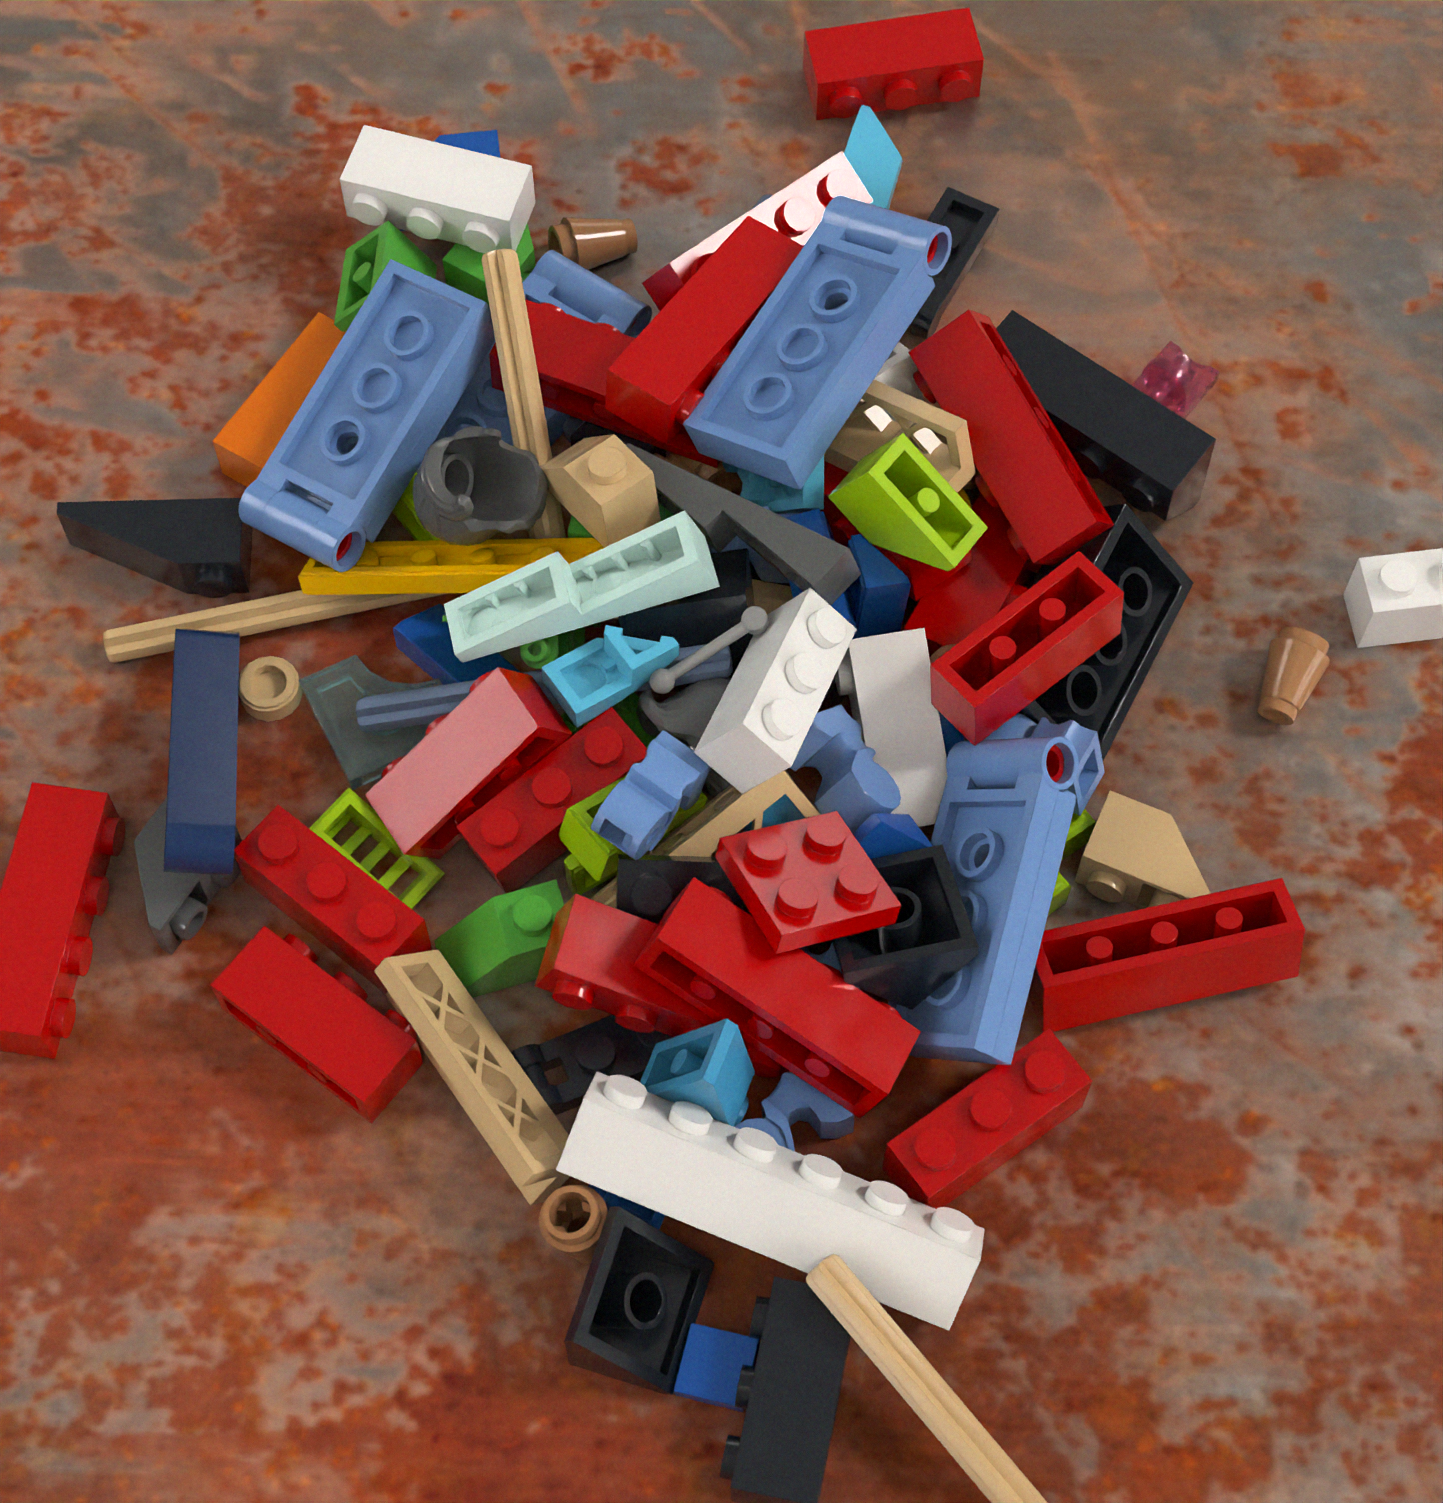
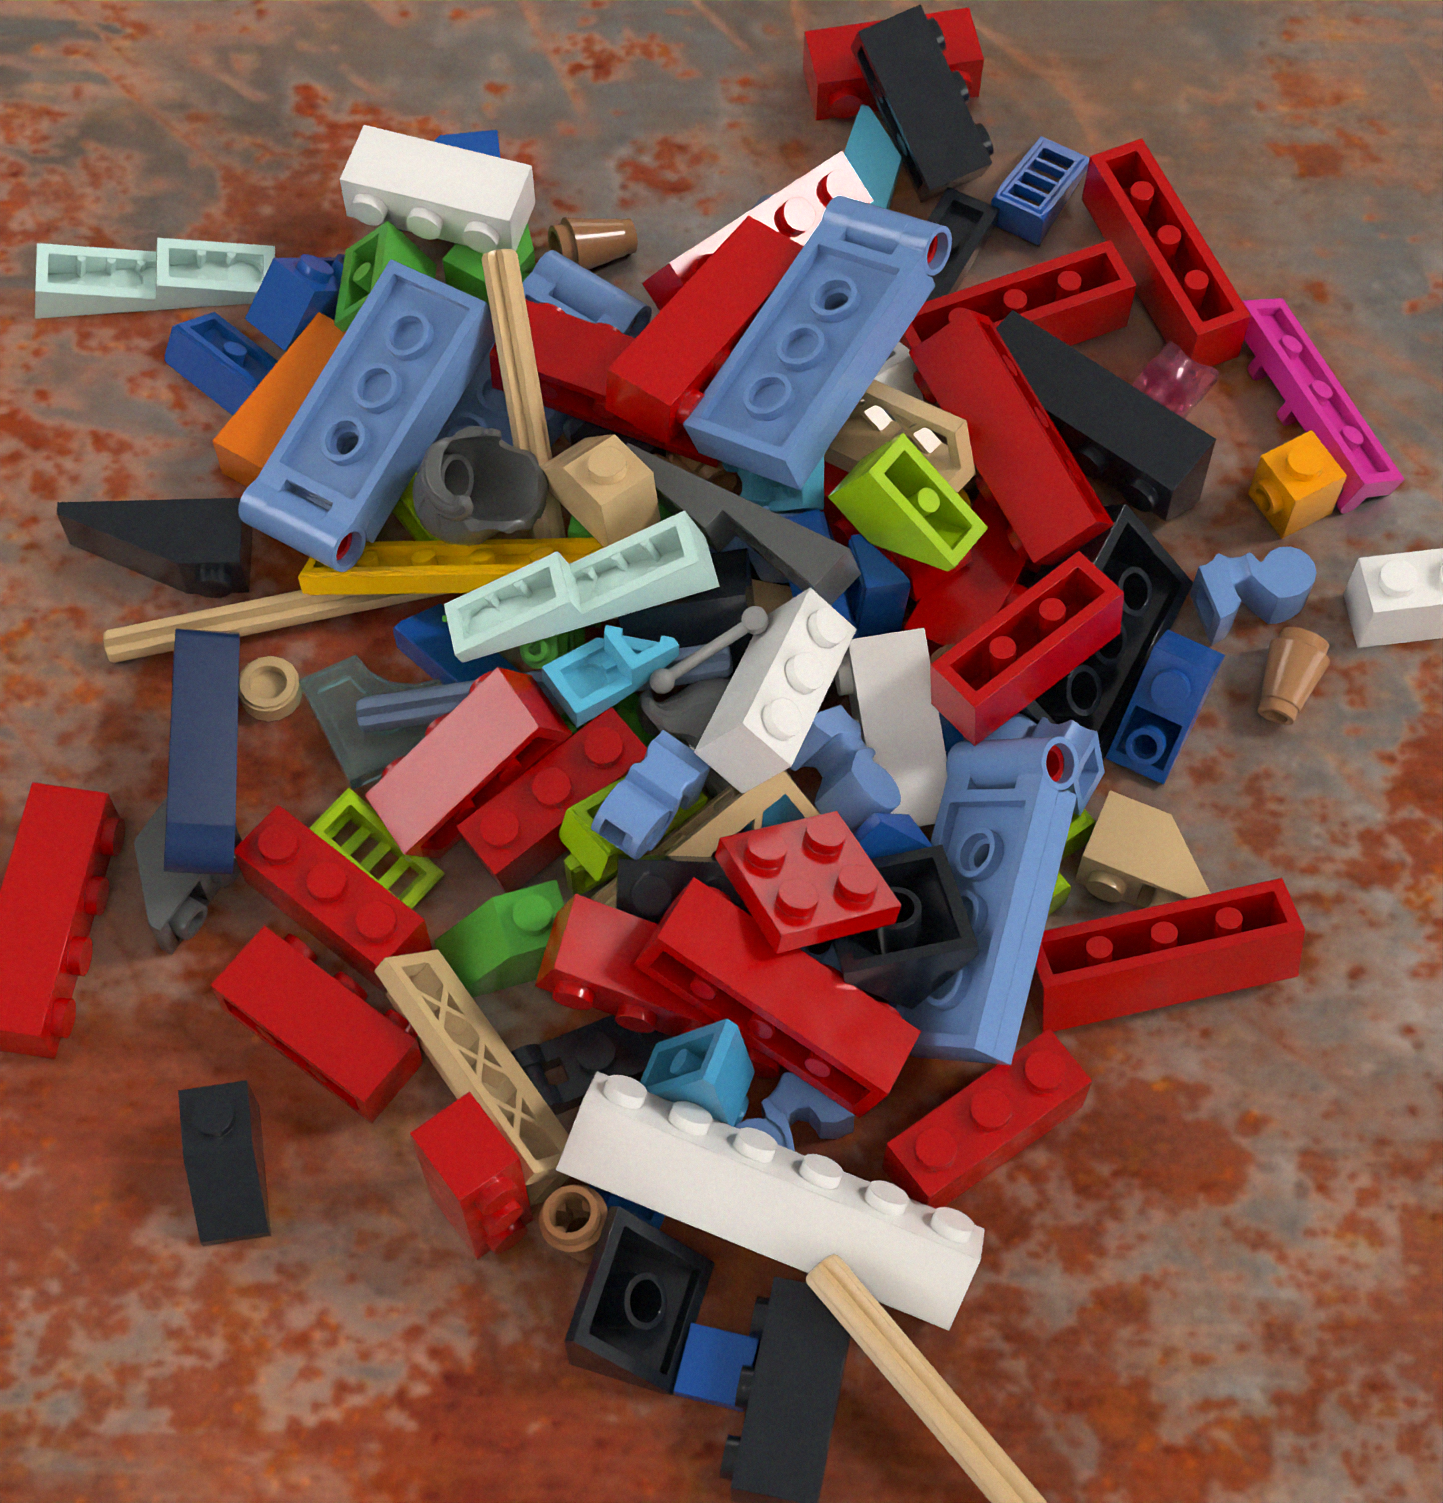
(123, 280): none -> light aqua slope
(218, 359): none -> blue slope
(225, 1162): none -> black slope
(294, 295): none -> blue slope
(474, 1177): none -> red brick
(922, 102): none -> black brick
(1028, 219): none -> blue slope
(1066, 296): none -> red brick
(1165, 254): none -> red brick
(1165, 706): none -> blue slope
(1269, 588): none -> medium blue leg
(1296, 484): none -> light orange brick
(1317, 401): none -> dark pink hinge

